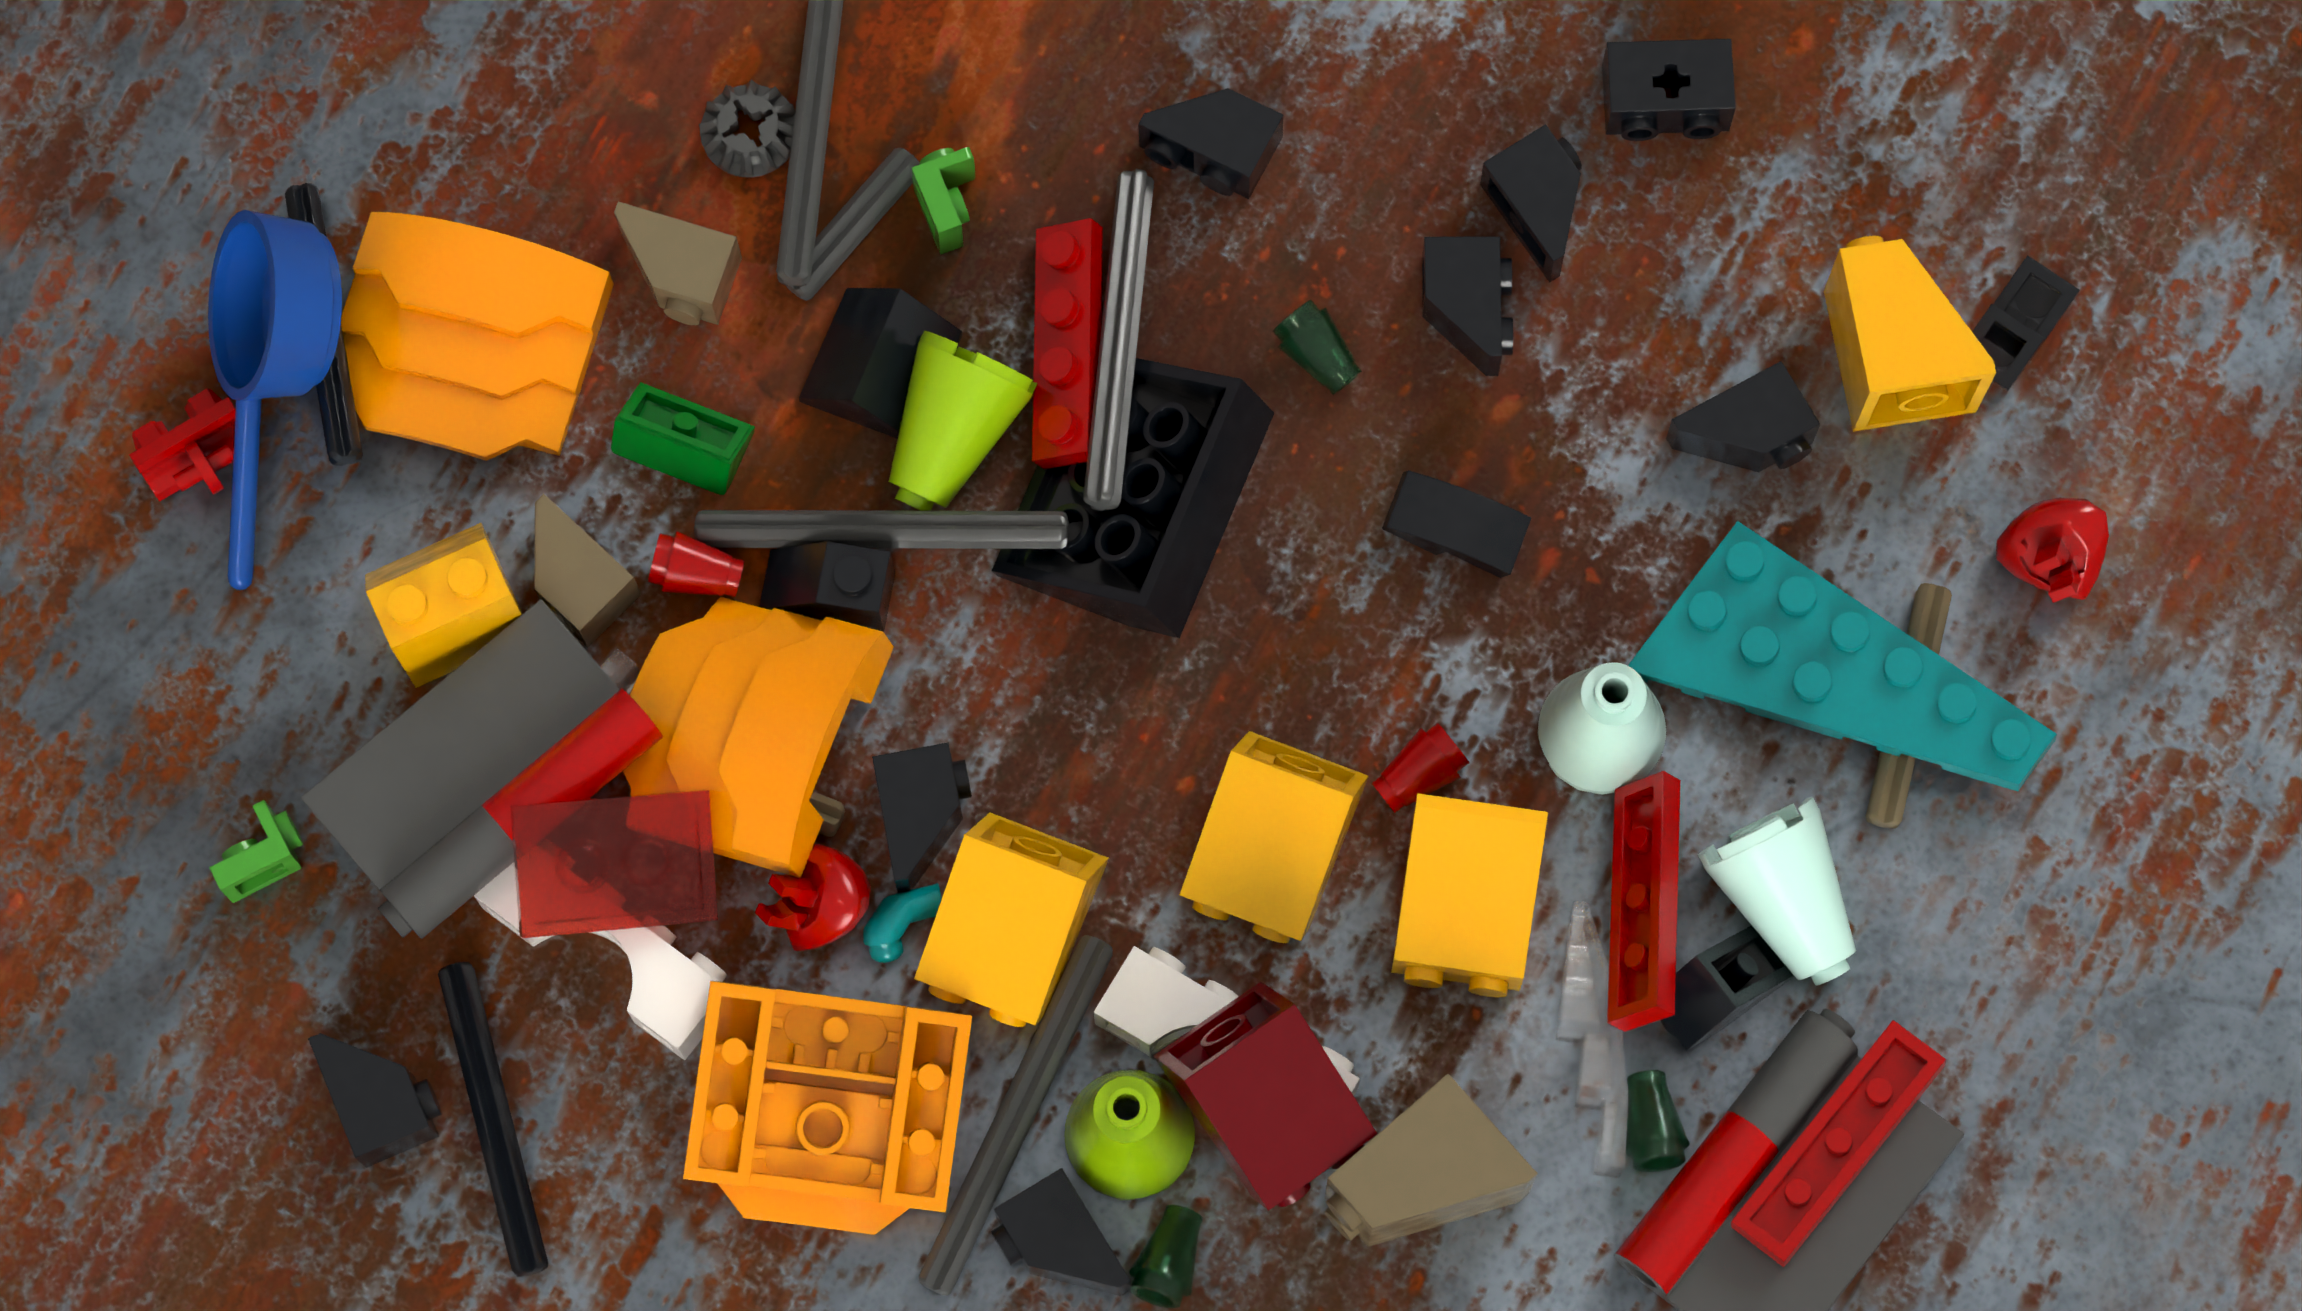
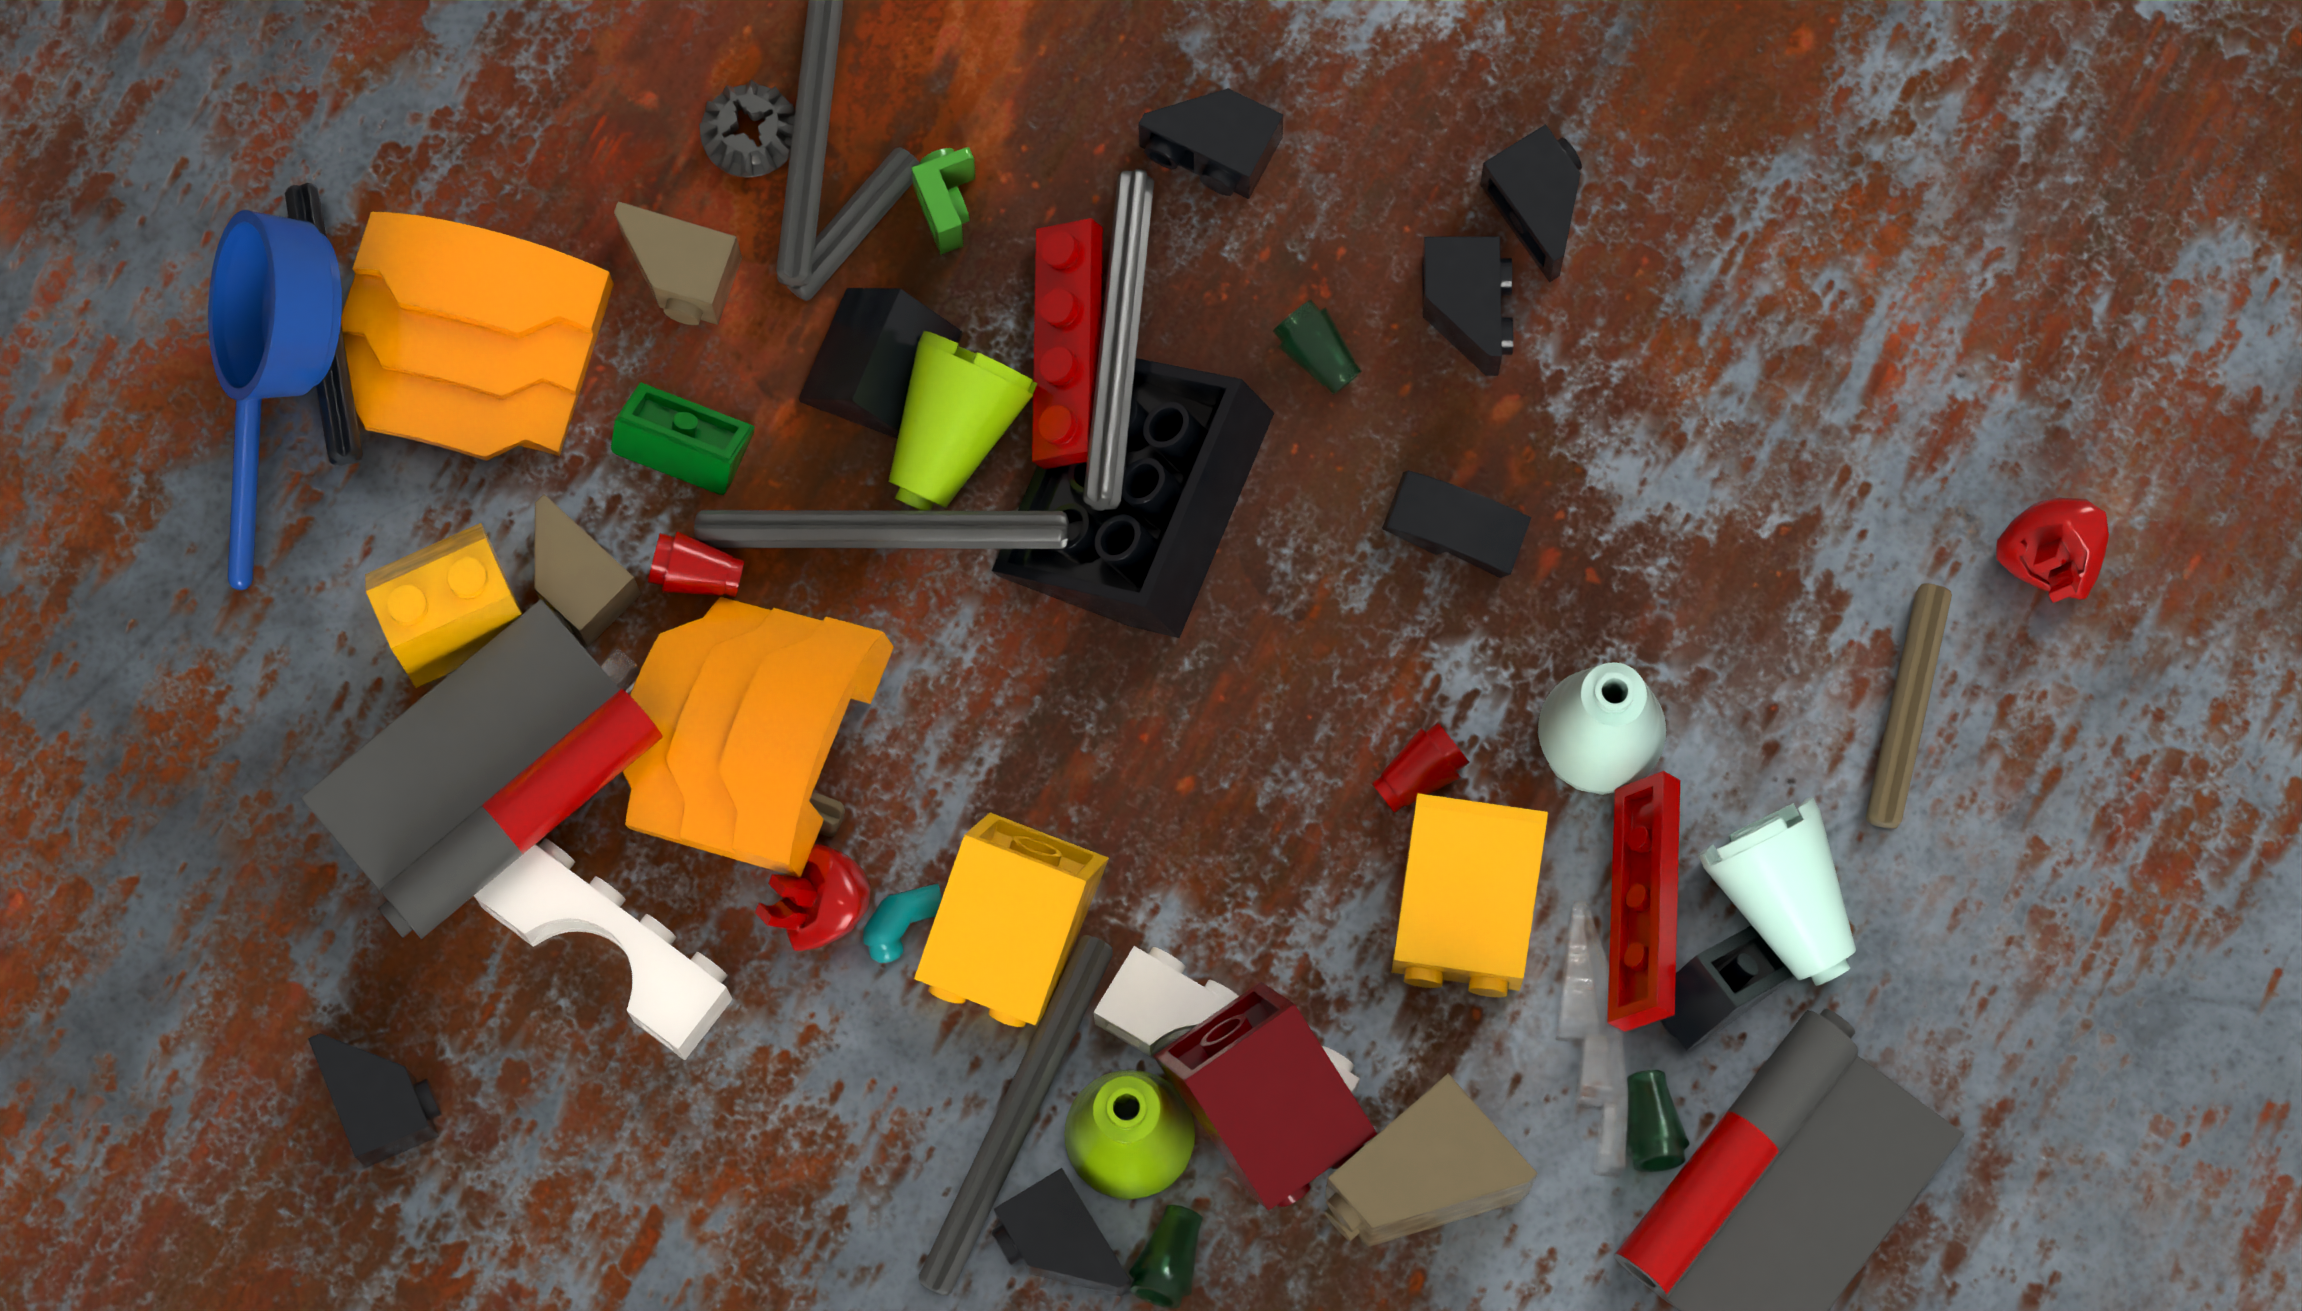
(190, 450): red hips -> none
(257, 864): bright green bracket -> none
(493, 1119): black axle -> none
(614, 863): clear red tile -> none
(826, 1106): light orange slope -> none
(830, 582): black slope -> none
(919, 806): black slope -> none
(1272, 837): yellow slope -> none
(1698, 79): black brick -> none
(1750, 424): black slope -> none
(1811, 656): teal wing -> none
(1838, 1143): red plate -> none
(1900, 339): yellow slope -> none
(2023, 319): black slope -> none

